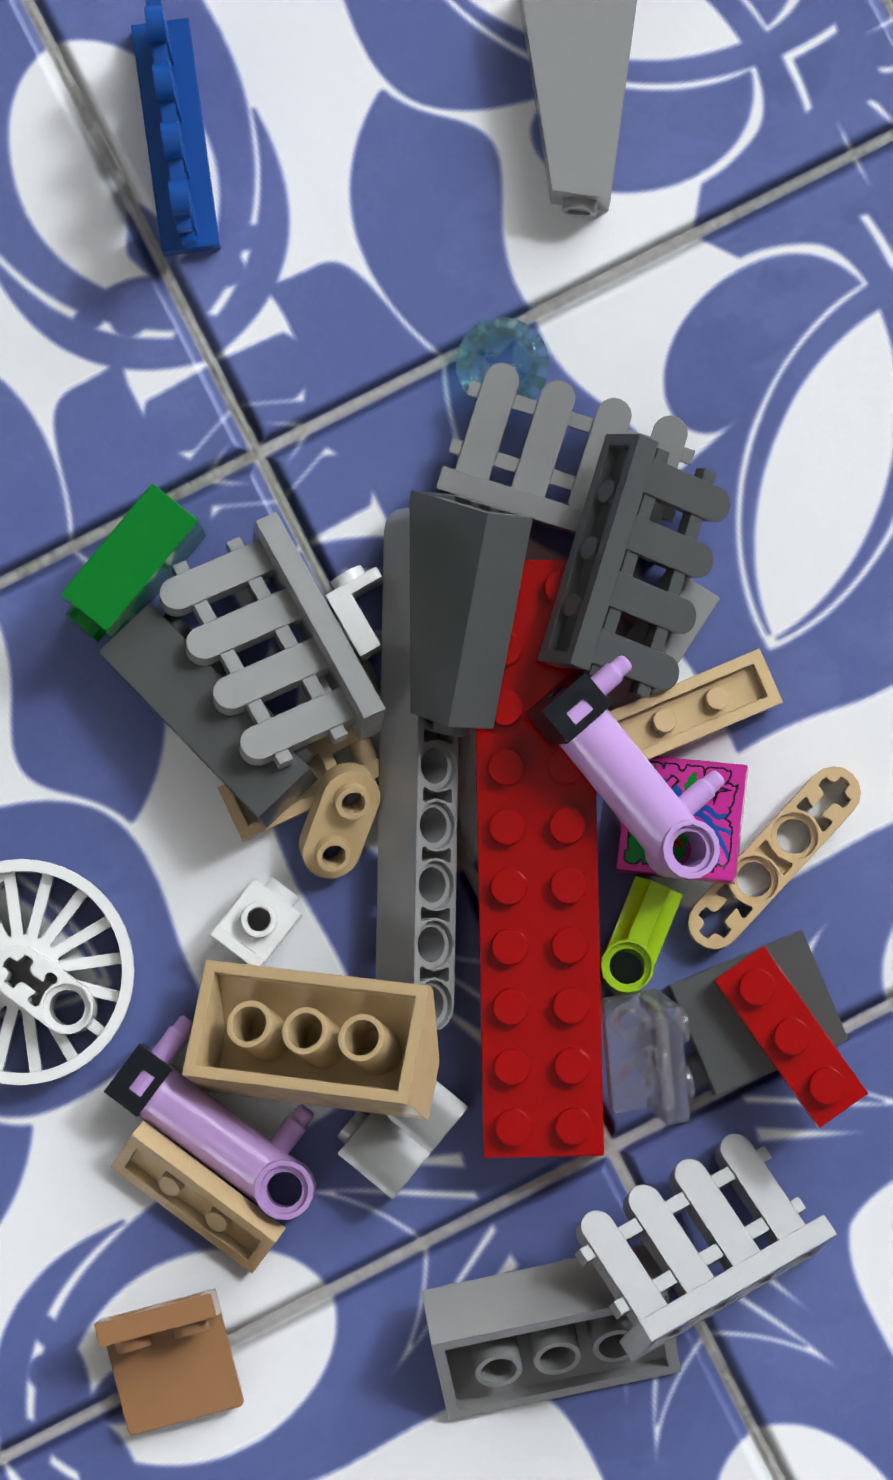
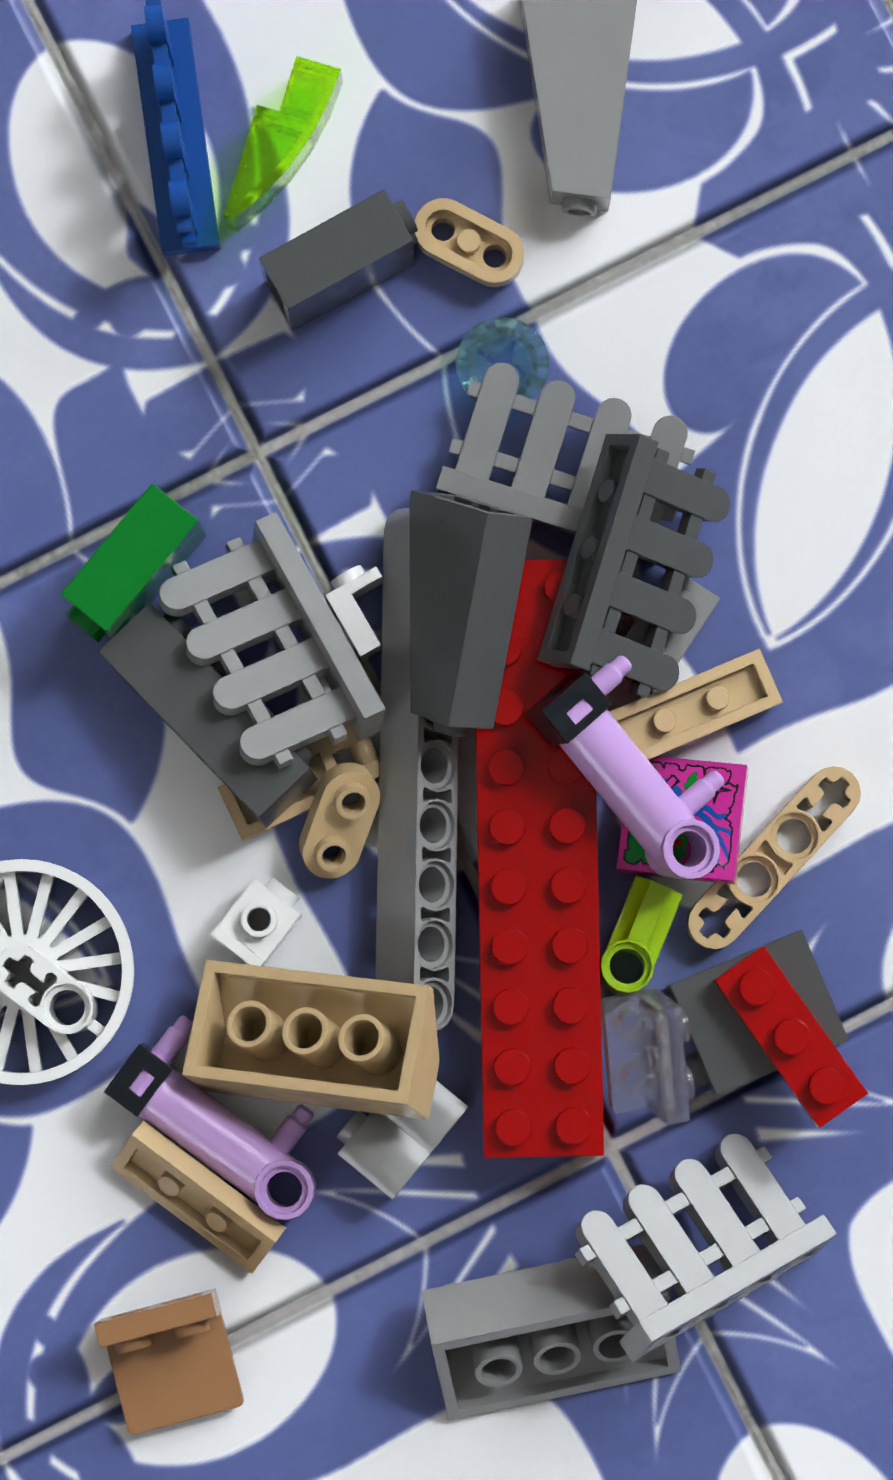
(282, 139): none -> clear neon green slope
(340, 258): none -> dark grey brick
(471, 240): none -> tan plate

